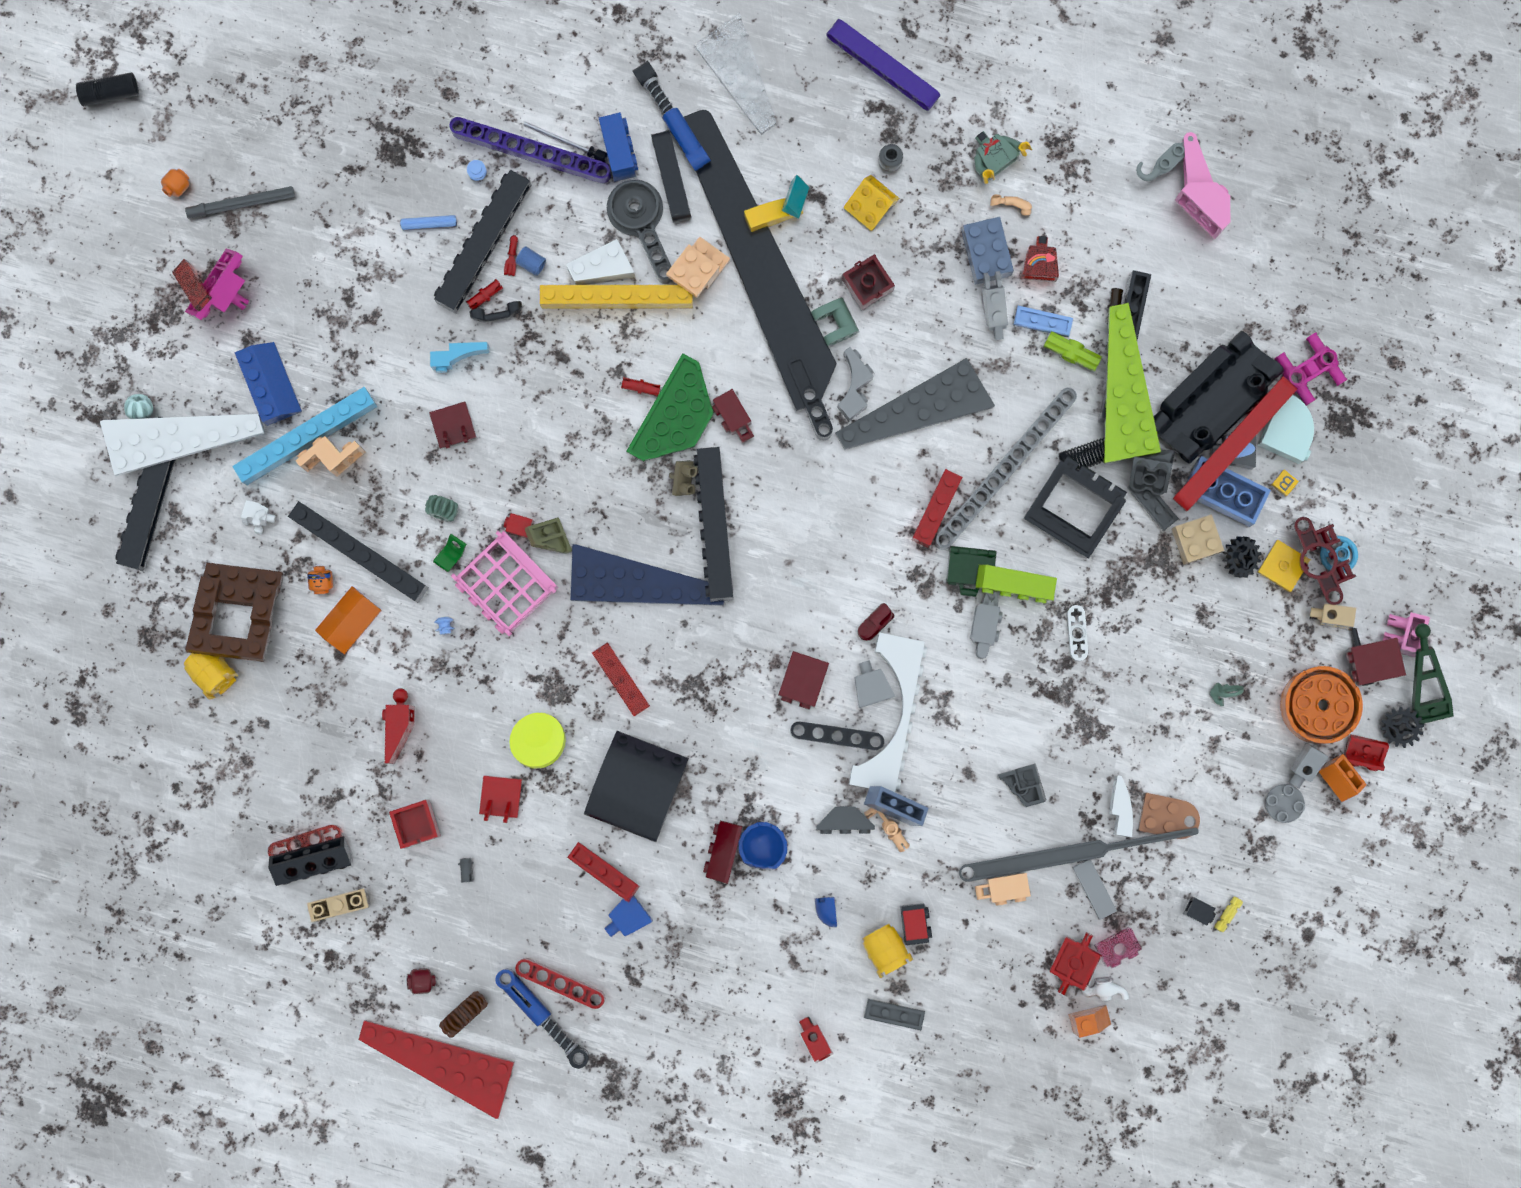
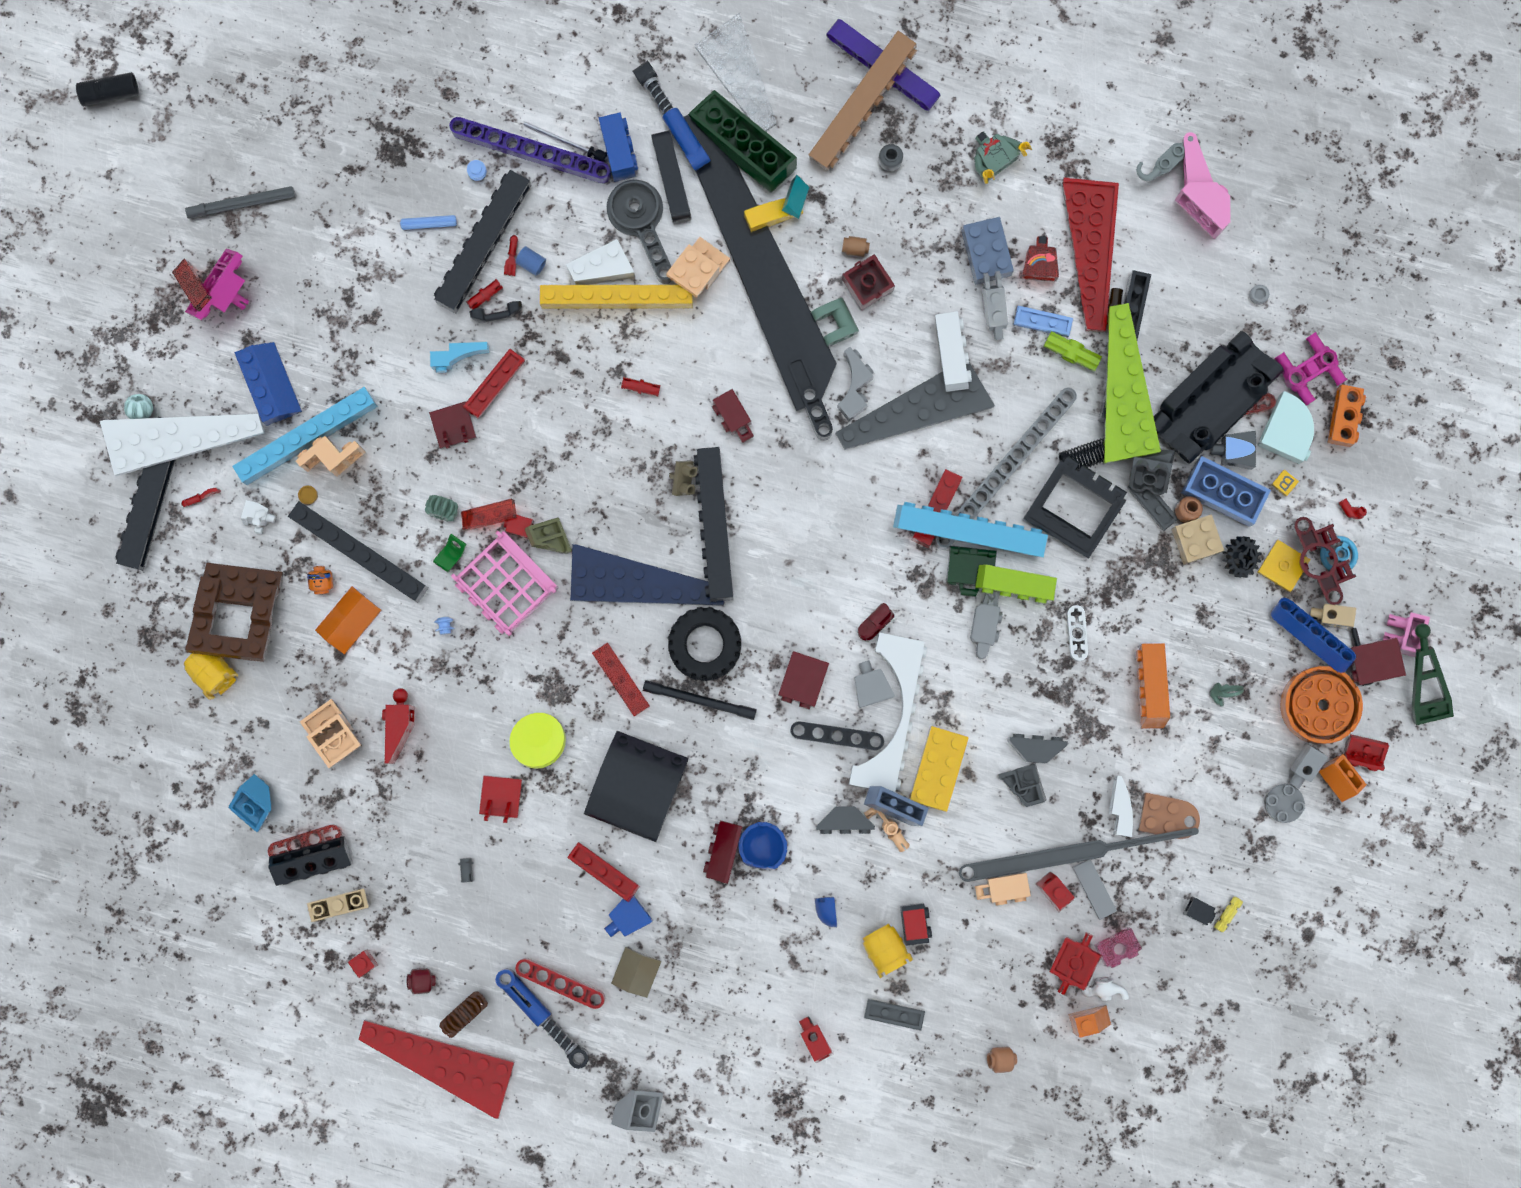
(175, 183): orange head -> none
(198, 498): none -> red piece
(252, 802): none -> dark azure slope
(307, 495): none -> pearl gold piece
(330, 733): none -> light nougat bracket
(363, 963): none -> red brick
(414, 824): red piece -> none
(488, 514): none -> clear red tile
(493, 383): none -> red tile
(636, 972): none -> dark tan slope
(638, 1111): none -> light grey slope
(677, 414): green plate -> none
(678, 644): none -> black tyre
(739, 710): none -> black piece
(744, 141): none -> dark green slope
(855, 246): none -> medium nougat brick
(862, 101): none -> medium nougat brick
(870, 202): yellow bracket -> none
(938, 768): none -> yellow brick
(952, 352): none -> white brick
(970, 530): none -> medium azure brick
(1001, 1059): none -> nougat head
(1024, 205): light nougat arm -> none
(1036, 749): none -> dark grey slope
(1055, 891): none -> red torso
(1092, 221): none -> red wing
(1153, 686): none -> orange wedge
(1188, 509): none -> nougat head
(1235, 443): red beam -> none
(1259, 294): none -> light grey tile
(1313, 635): none -> blue beam
(1338, 420): none -> orange brick
(1352, 512): none -> red arm
(1411, 729): black gear -> none

